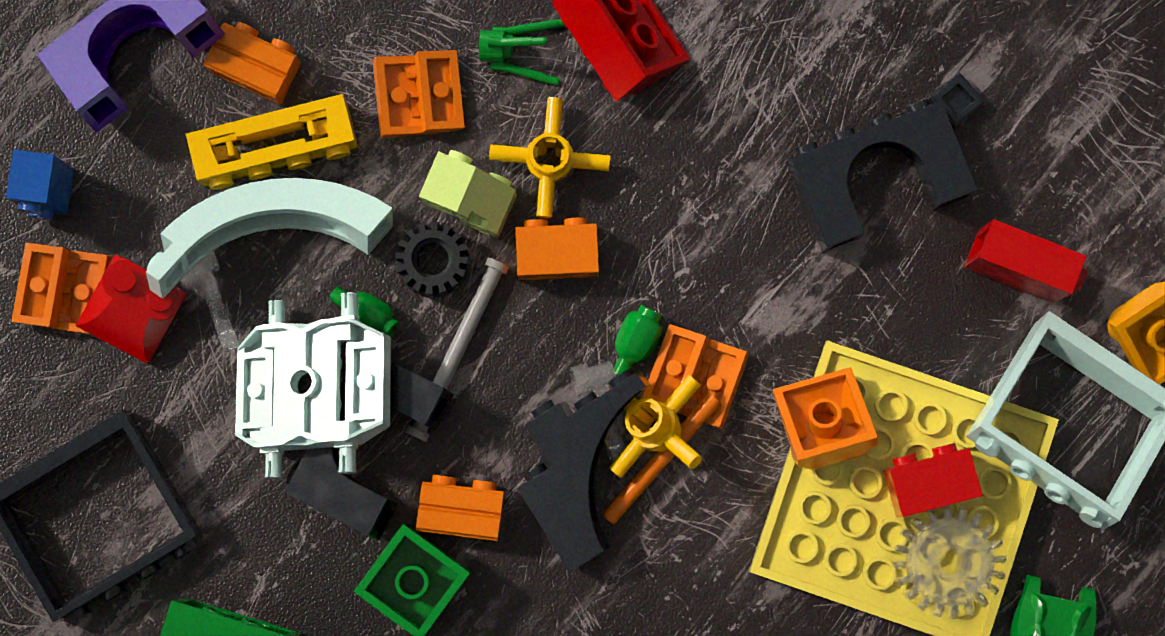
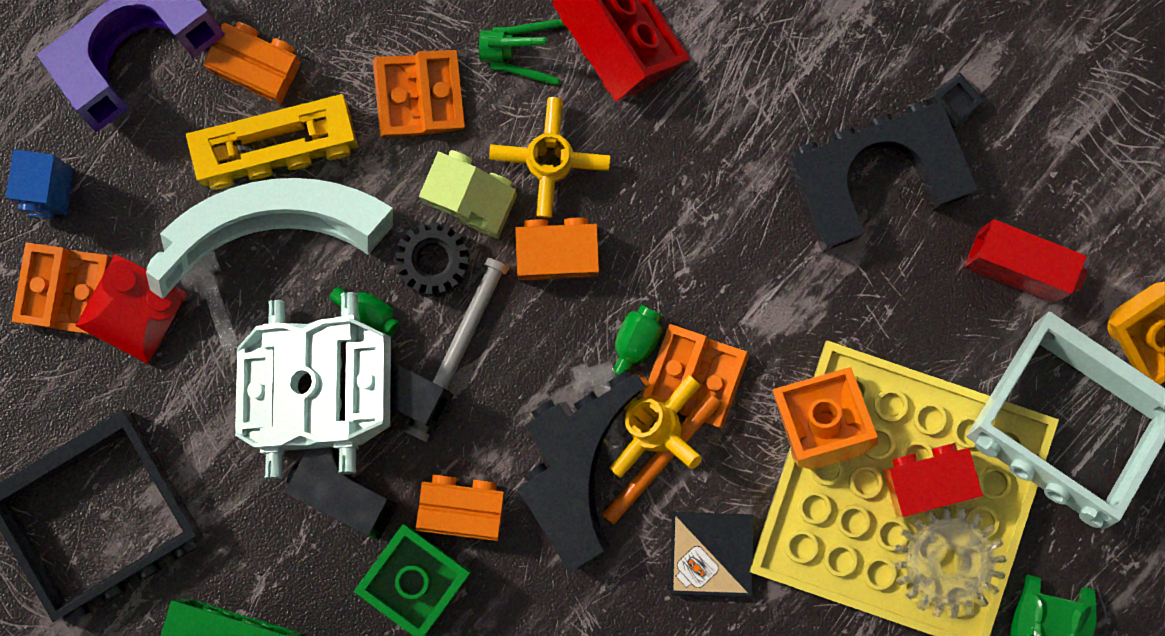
(711, 554): none -> tile

